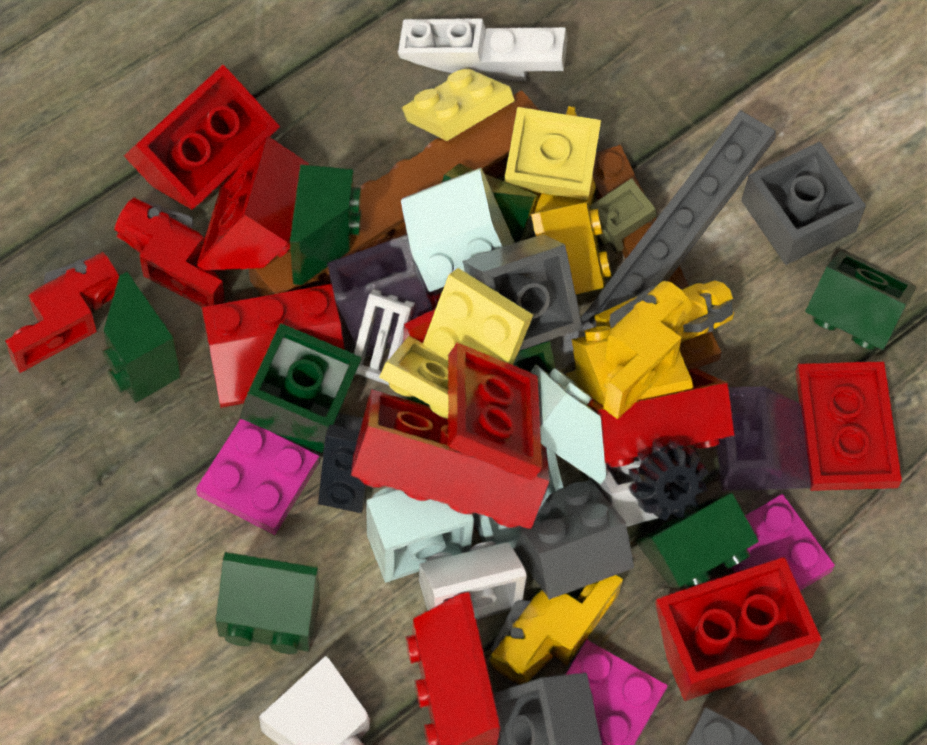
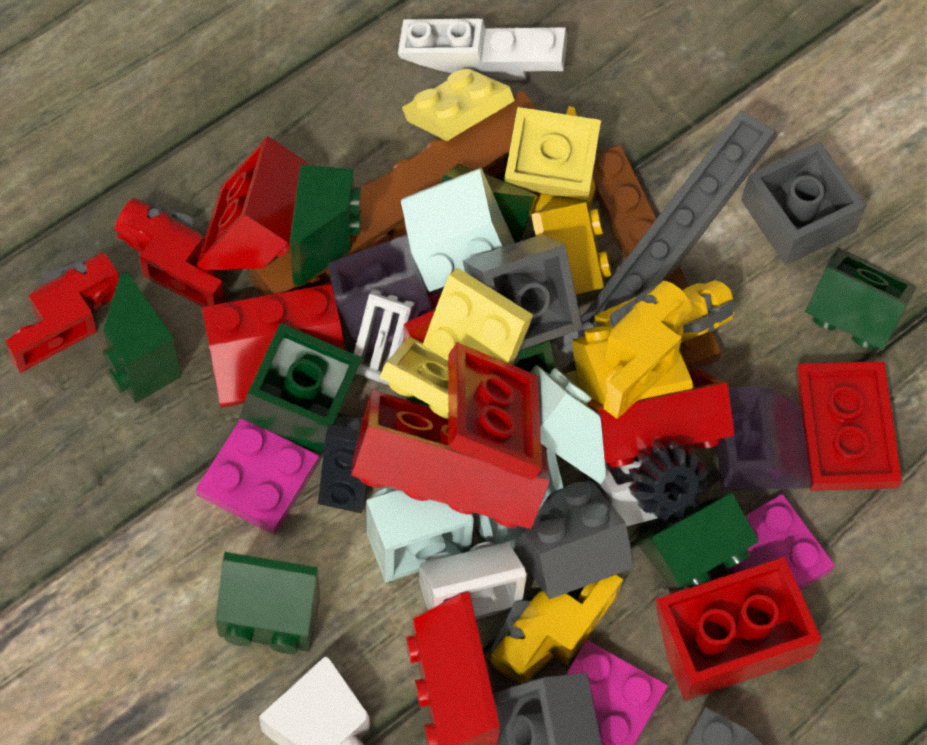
(202, 139): red slope -> none
(622, 214): olive bracket -> none

